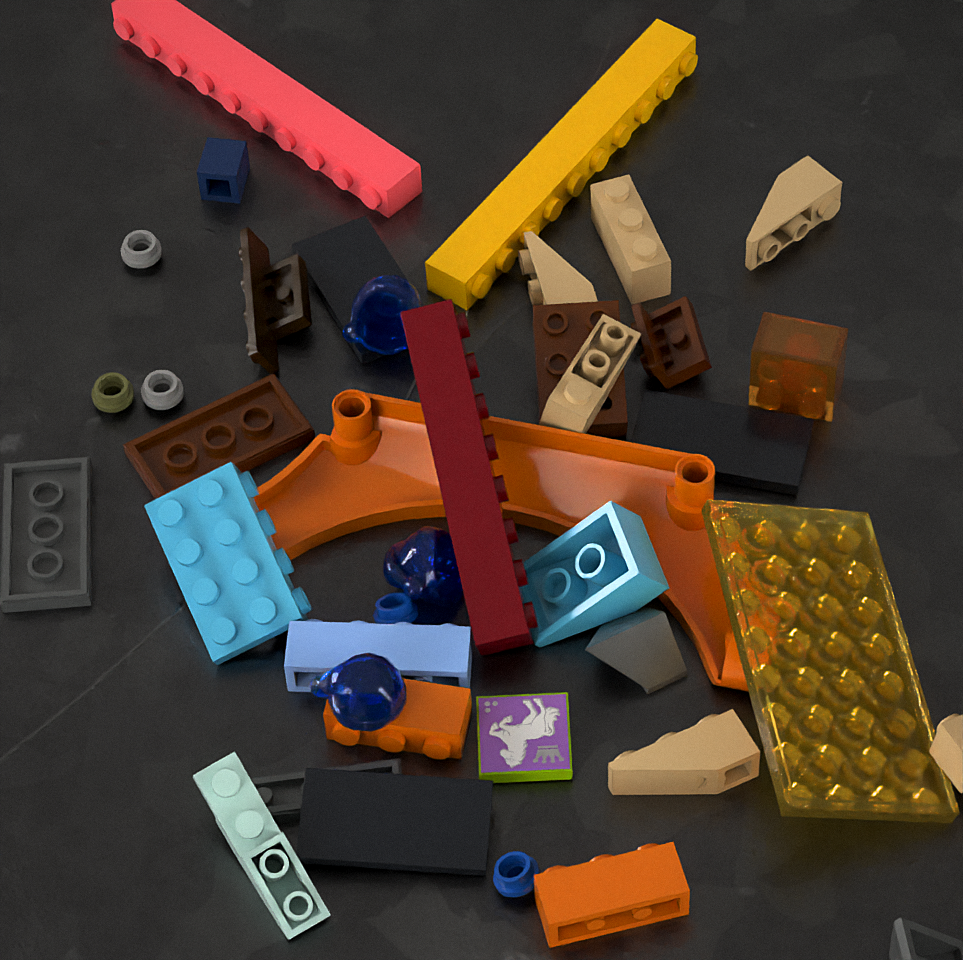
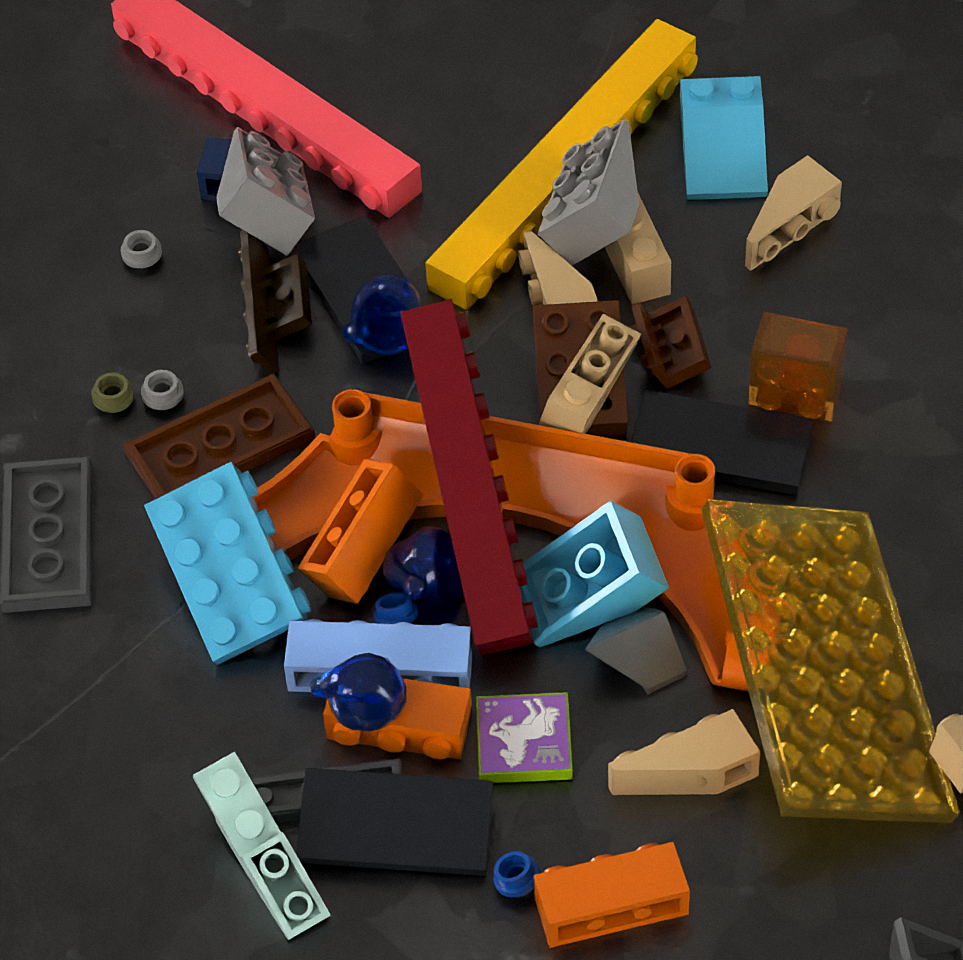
(265, 192): none -> light grey slope
(360, 531): none -> orange brick
(592, 195): none -> light grey slope
(723, 138): none -> medium azure slope

